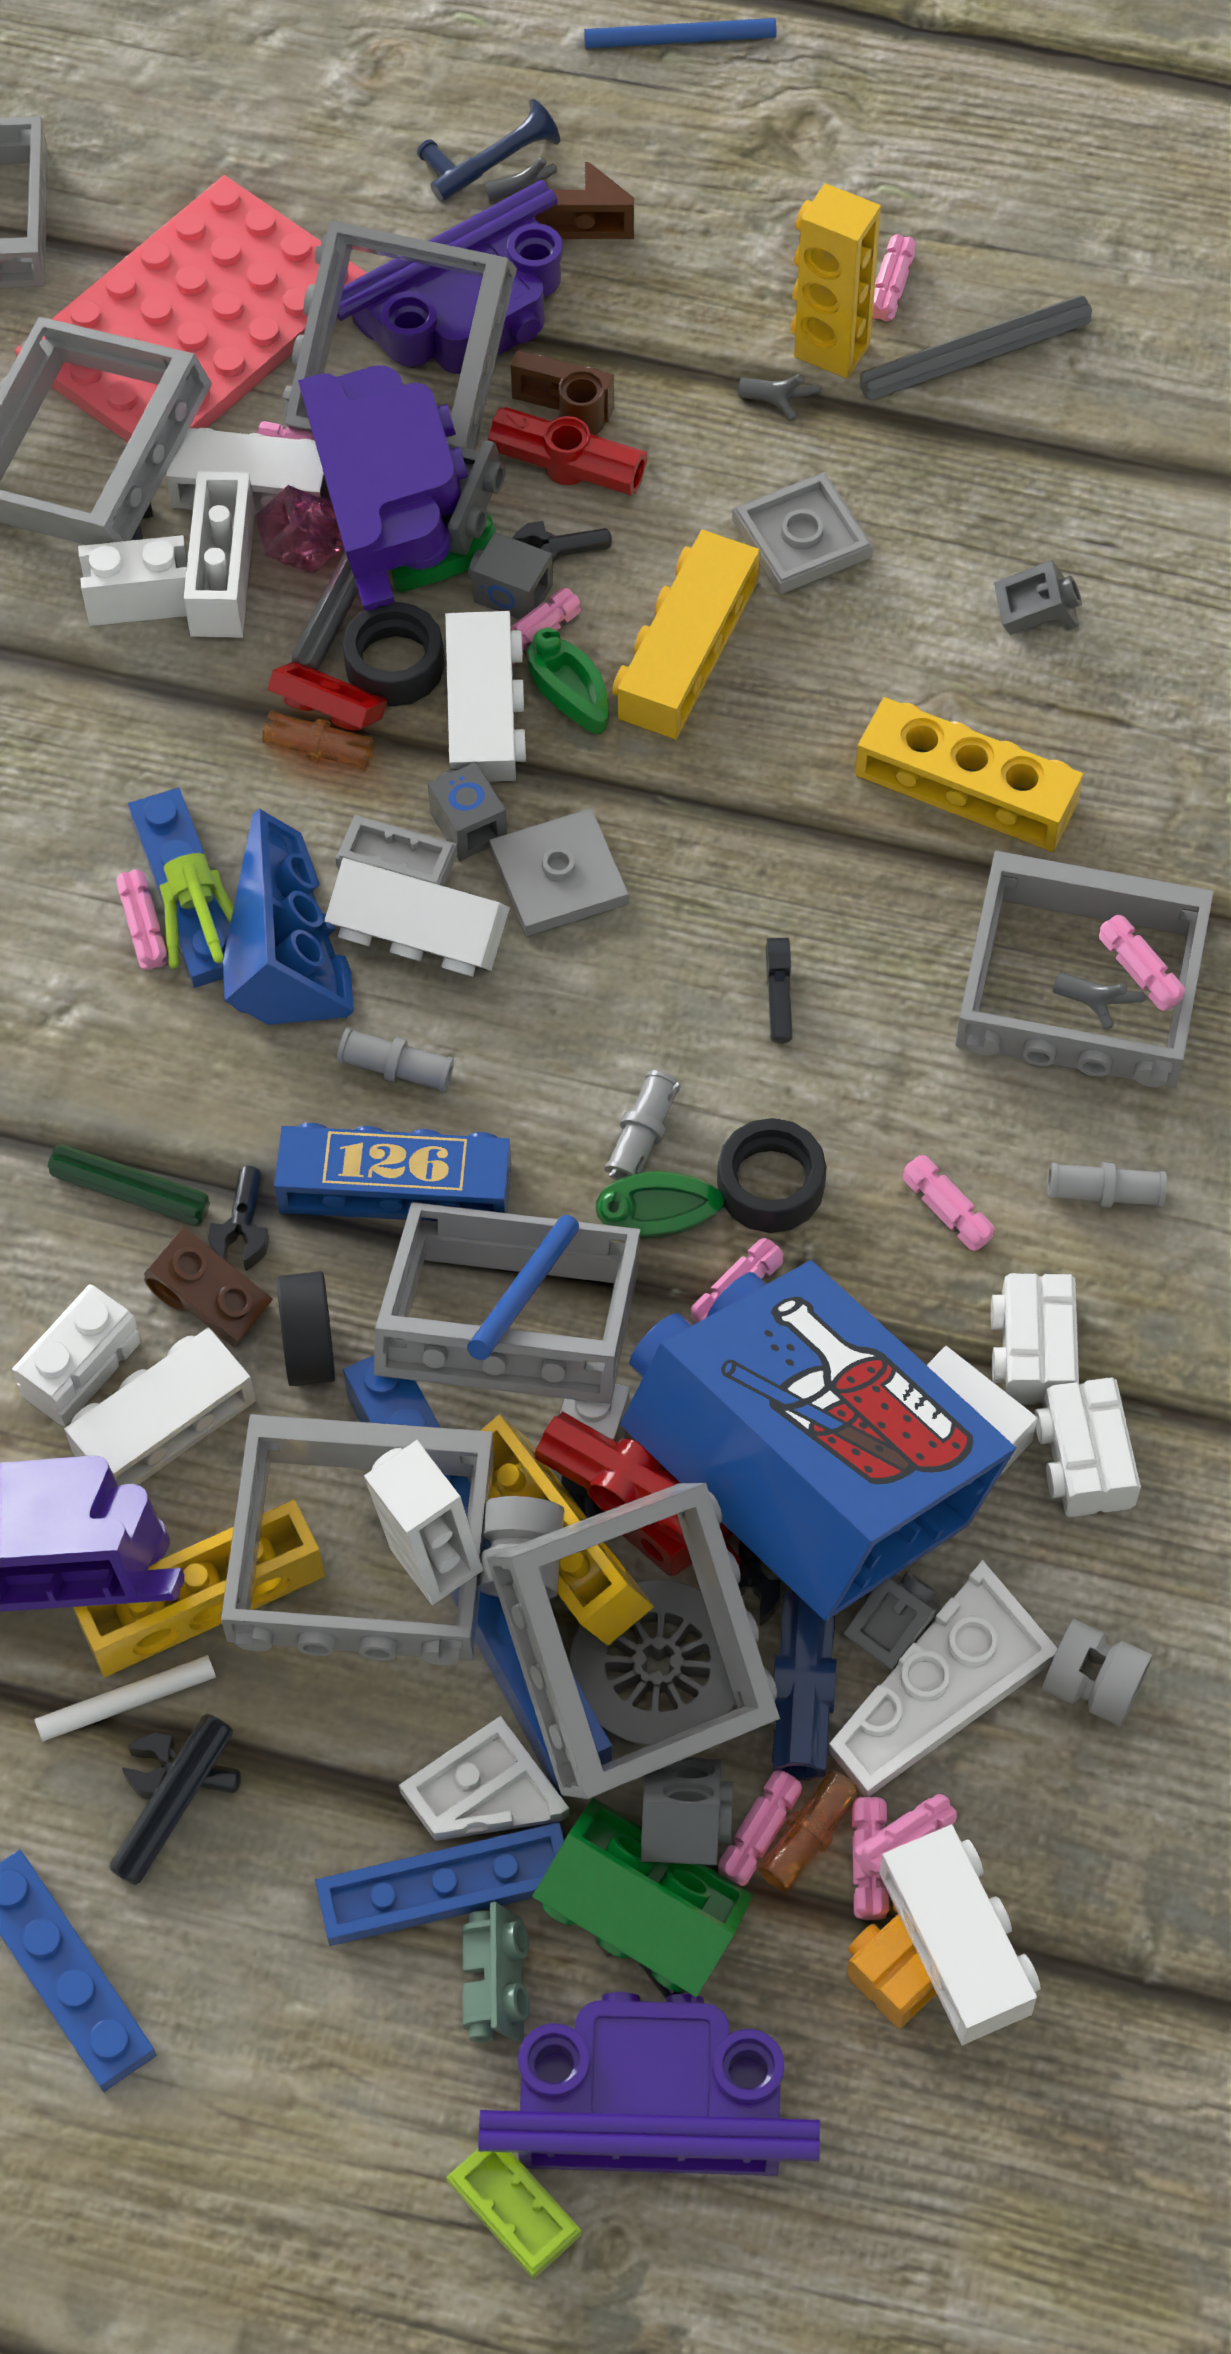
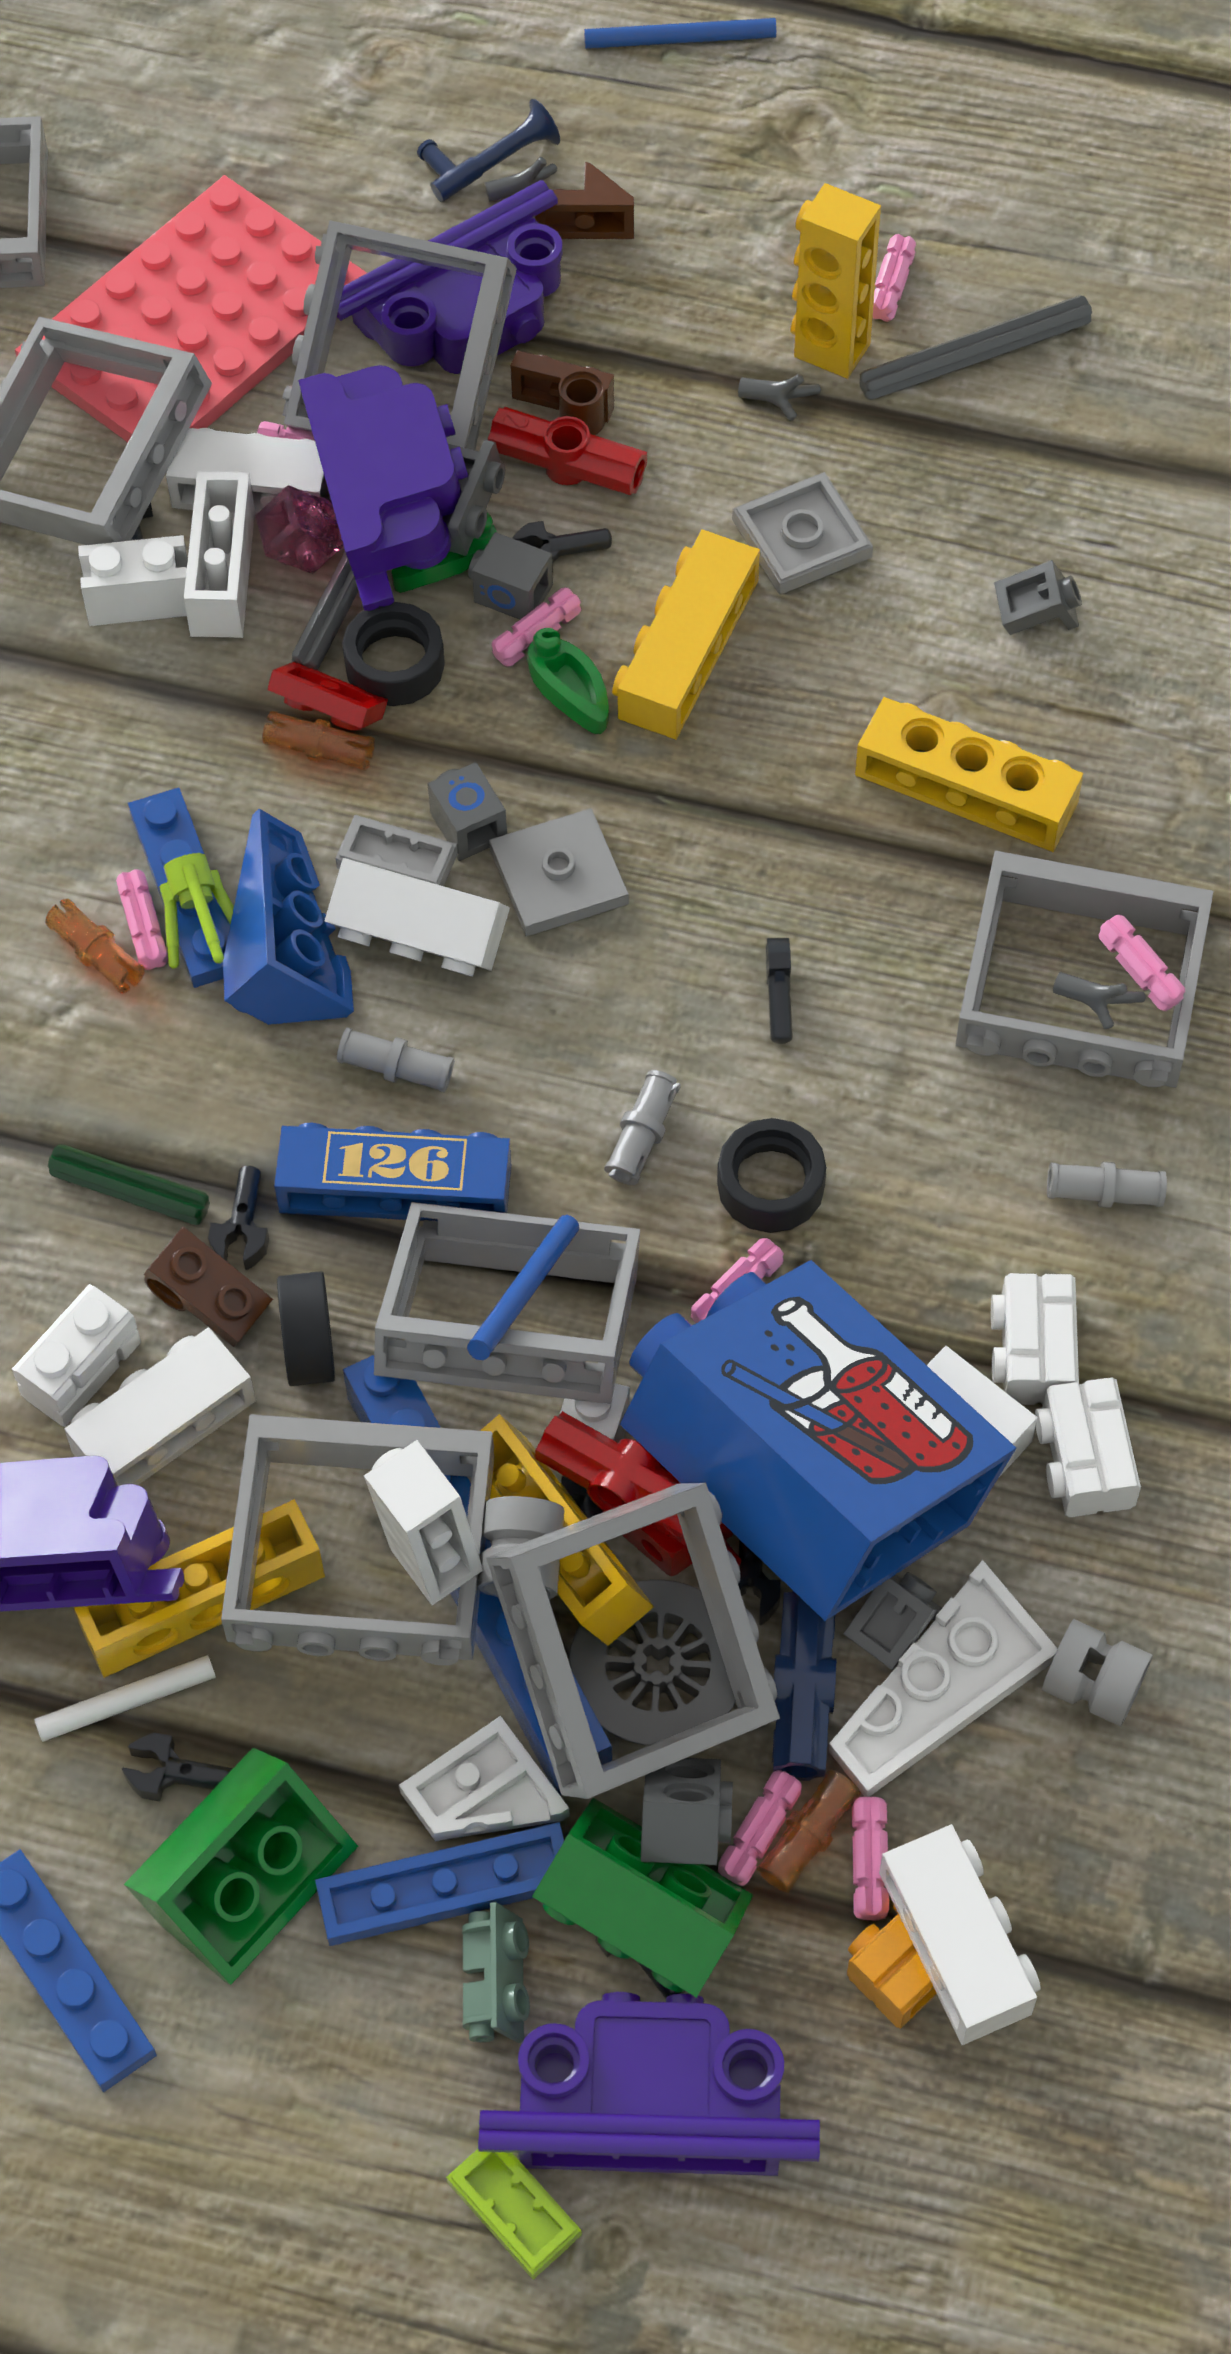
(95, 945): none -> clear orange pin
(171, 1799): black axle -> none
(241, 1864): none -> green slope
(484, 693): white brick -> none
(658, 1203): green arm -> none
(923, 1820): bright pink axle -> none
(948, 1202): bright pink axle -> none

